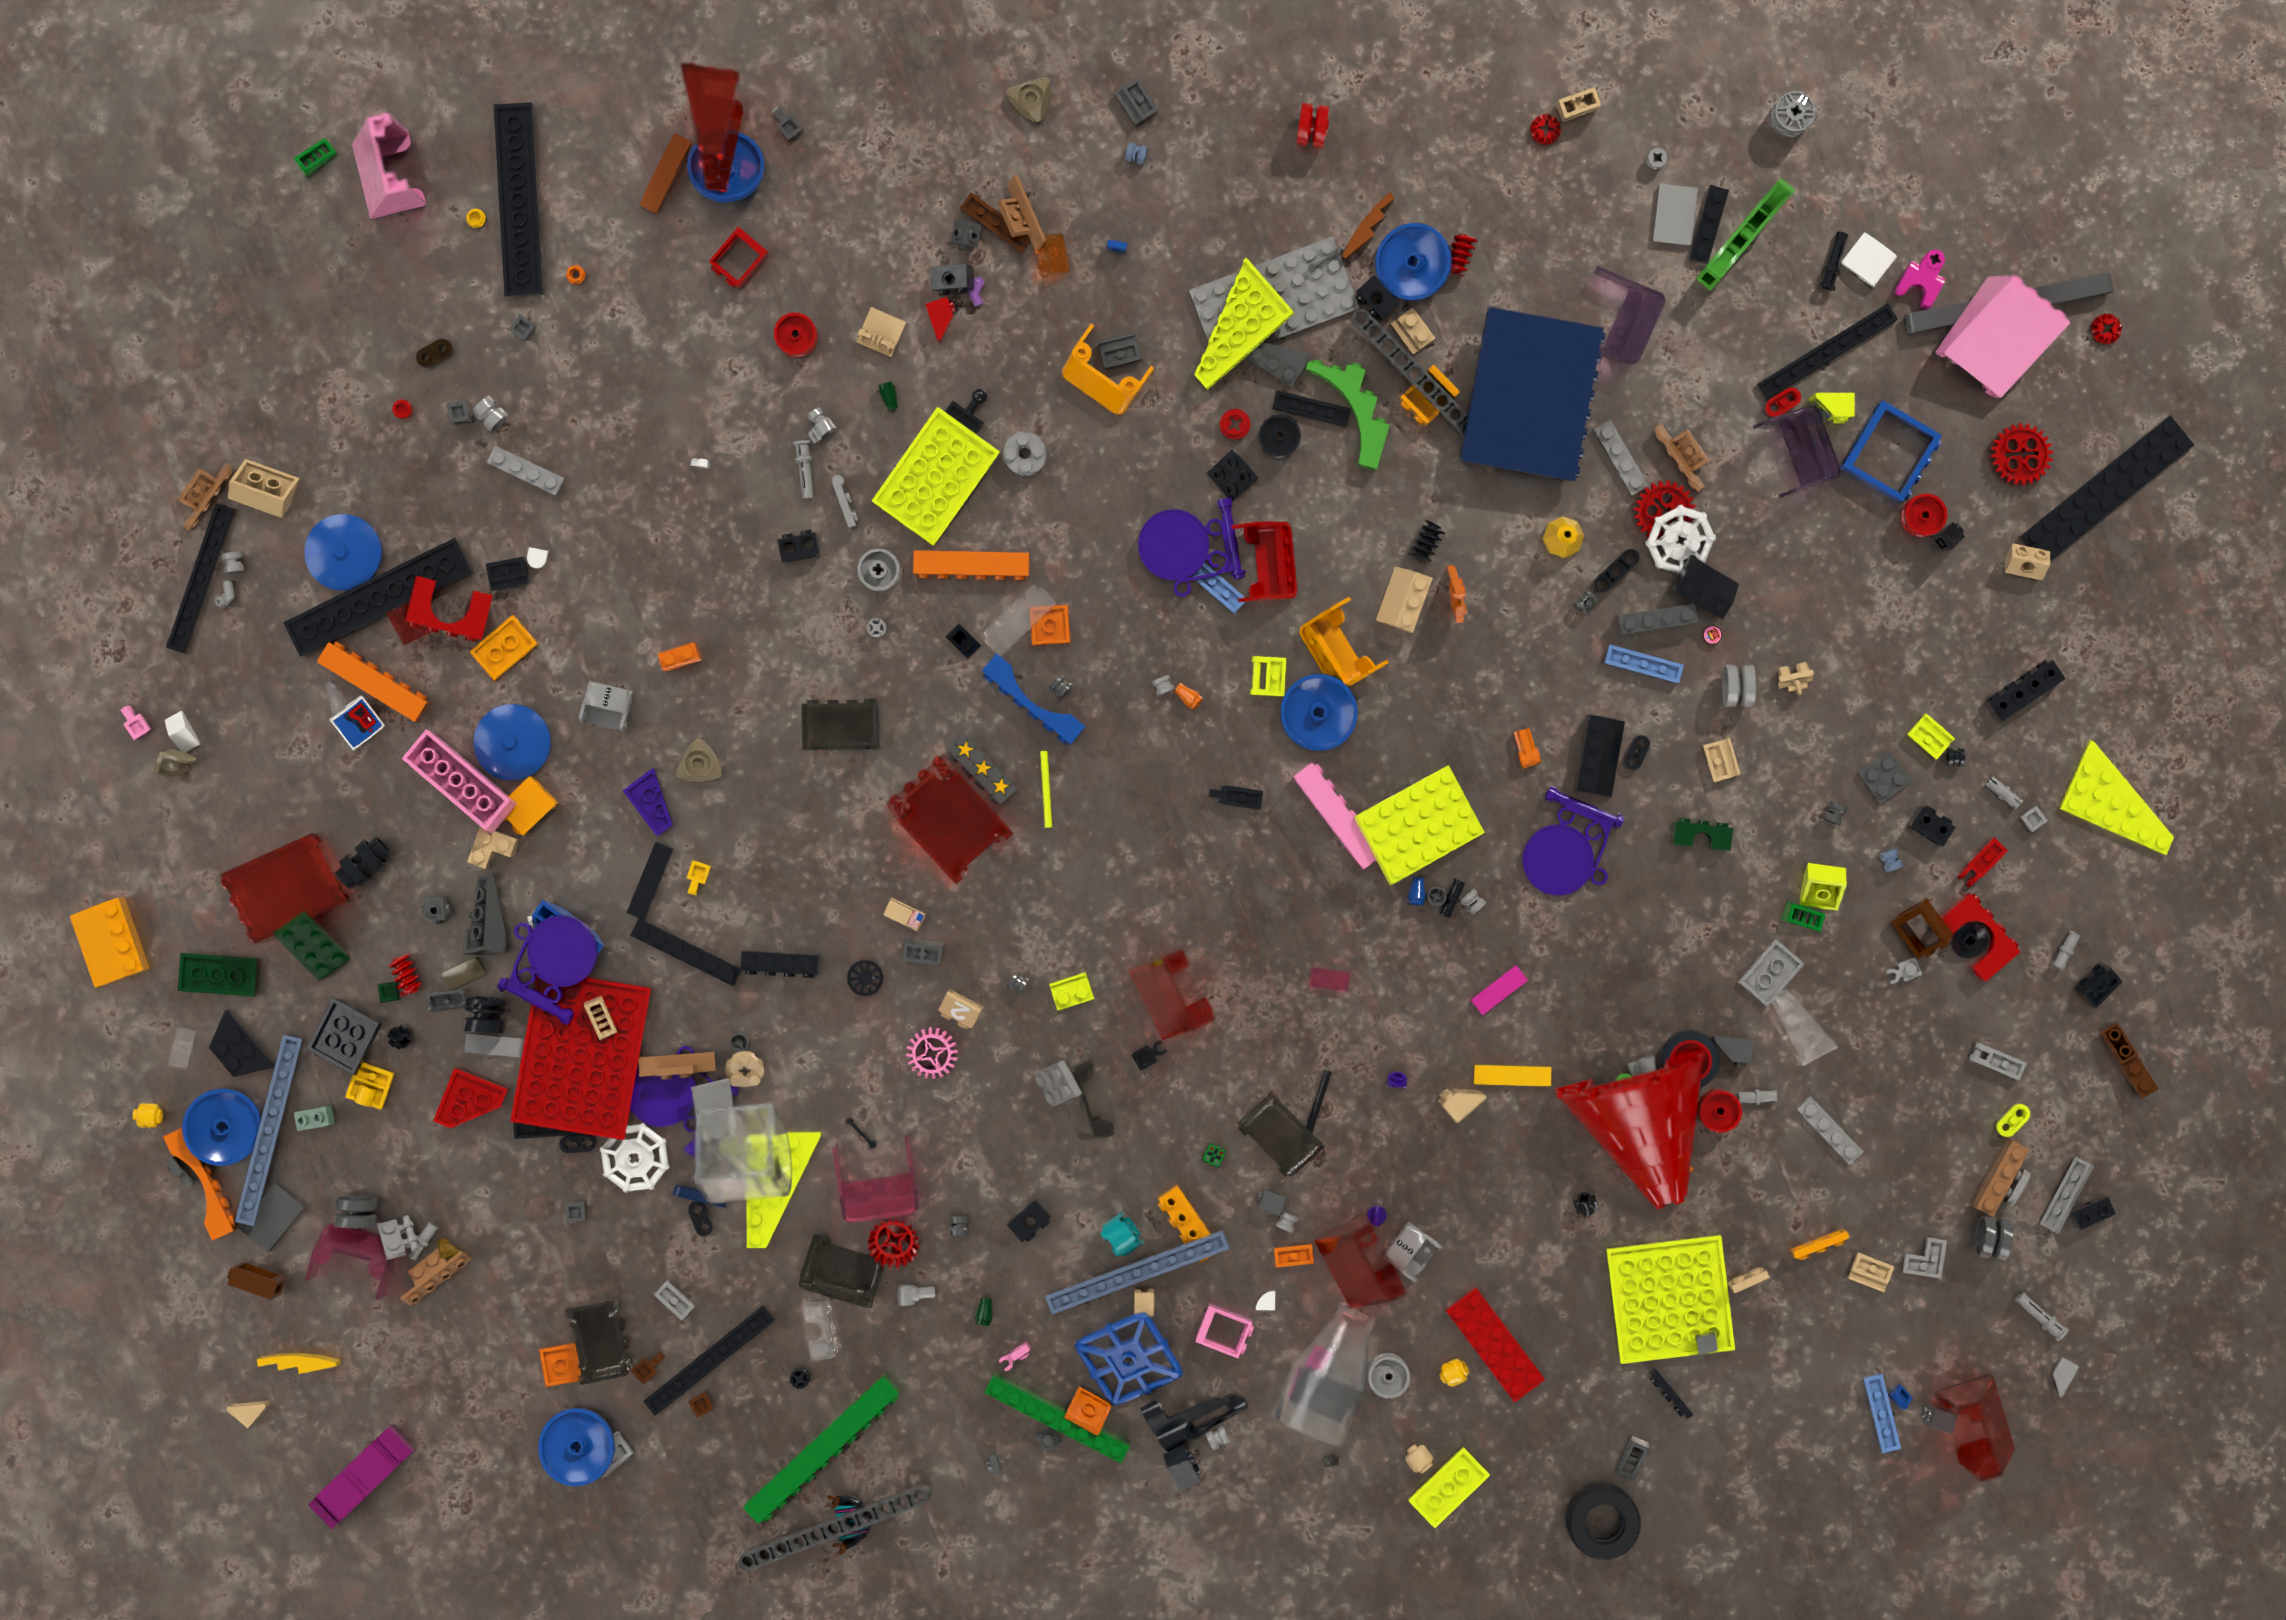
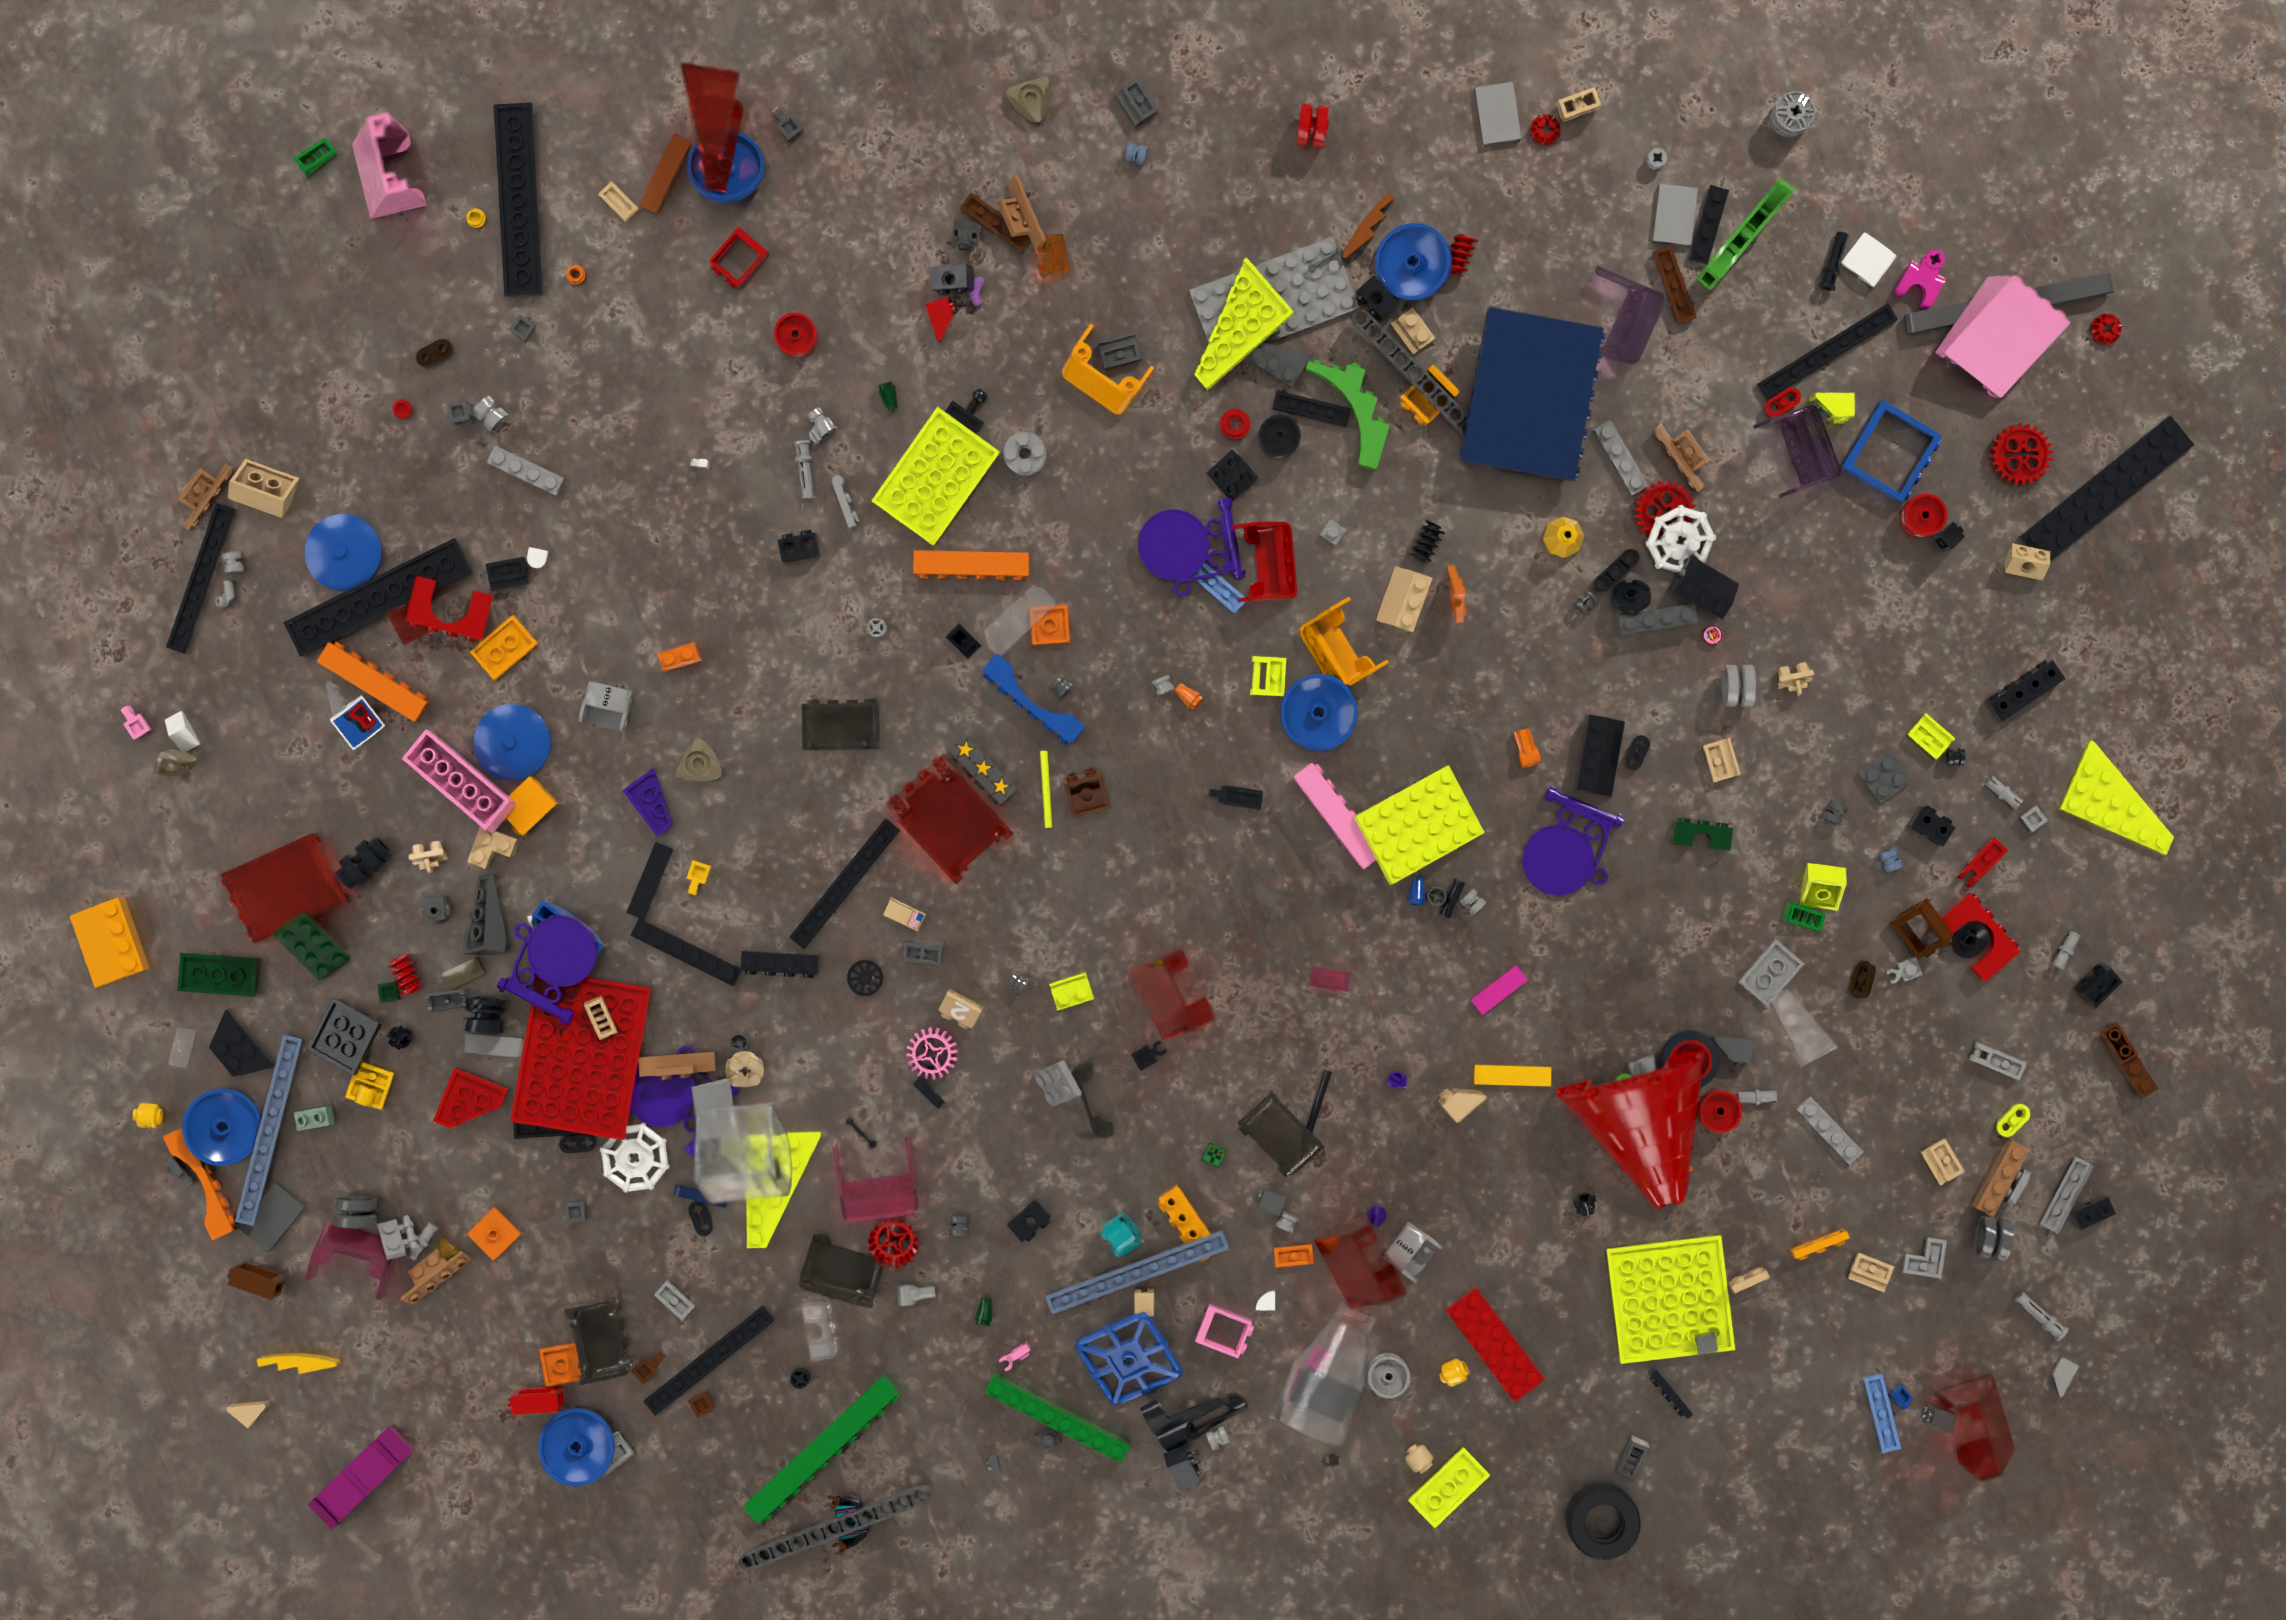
(428, 859): none -> tan hips
(494, 1233): none -> orange plate
(536, 1400): none -> red window
(618, 201): none -> tan tile
(844, 883): none -> black tile
(871, 561): light grey wheel -> none
(880, 332): tan hinge -> none
(929, 1092): none -> black beam
(1086, 792): none -> reddish brown plate
(1088, 1411): orange tile -> none
(1117, 246): blue tile -> none
(1332, 532): none -> light grey plate
(1497, 113): none -> light grey tile
(1628, 604): none -> black plate
(1644, 664): medium blue plate -> none
(1674, 285): none -> reddish brown plate
(1862, 979): none -> dark brown plate
(1942, 1161): none -> tan plate

